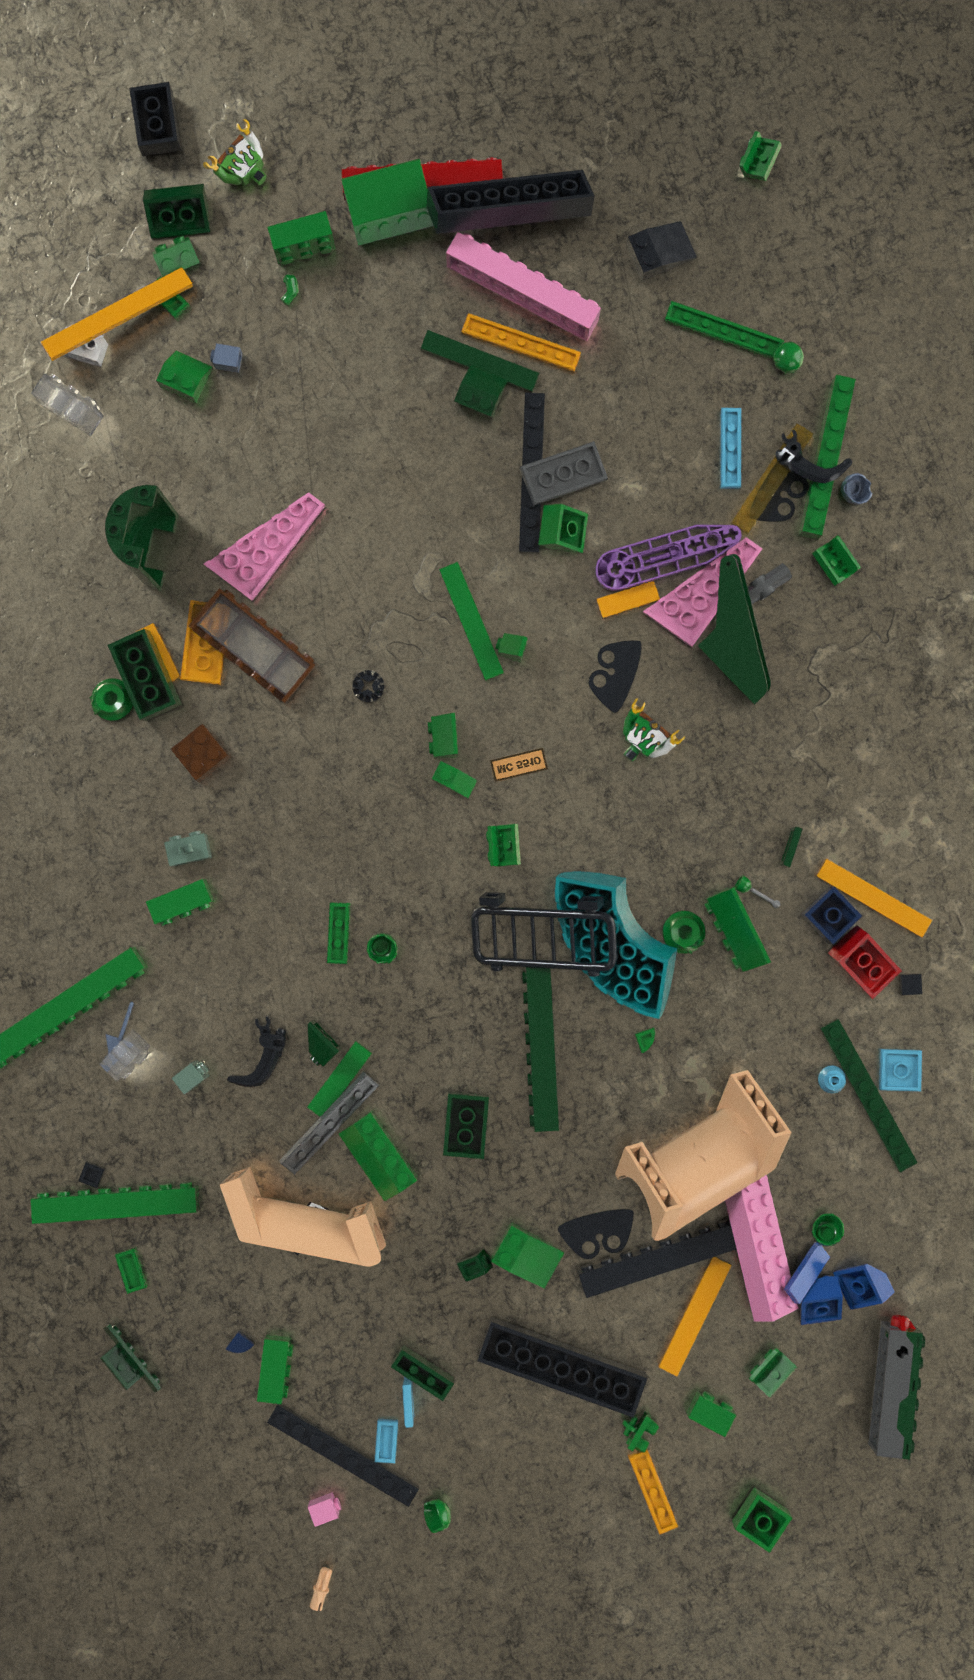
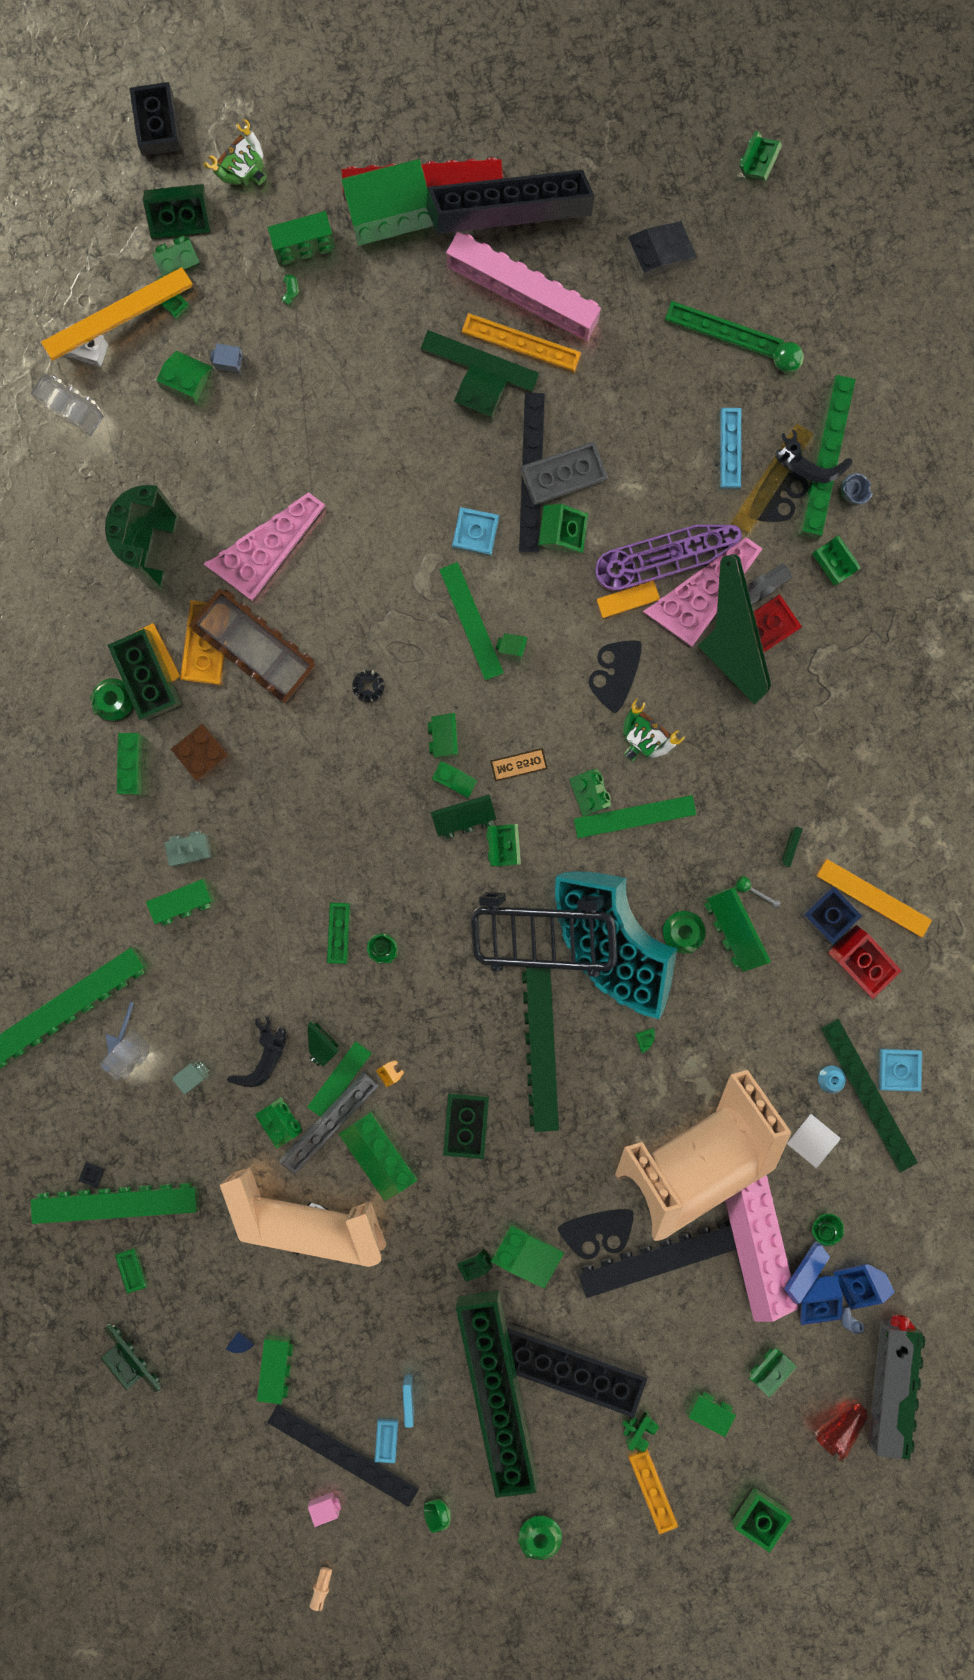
(129, 764): none -> green brick
(279, 1123): none -> green bracket
(388, 1074): none -> light orange tile
(422, 1372): dark green brick -> none
(464, 817): none -> dark green slope
(475, 531): none -> medium azure tile
(497, 1393): none -> dark green brick
(540, 1538): none -> green piece
(590, 792): none -> green bracket
(634, 816): none -> green tile
(694, 1315): light orange tile -> none
(775, 622): none -> red tile
(813, 1141): none -> white sticker
(842, 1430): none -> clear red cone
(850, 1323): none -> sand blue arm
(911, 984): black tile -> none

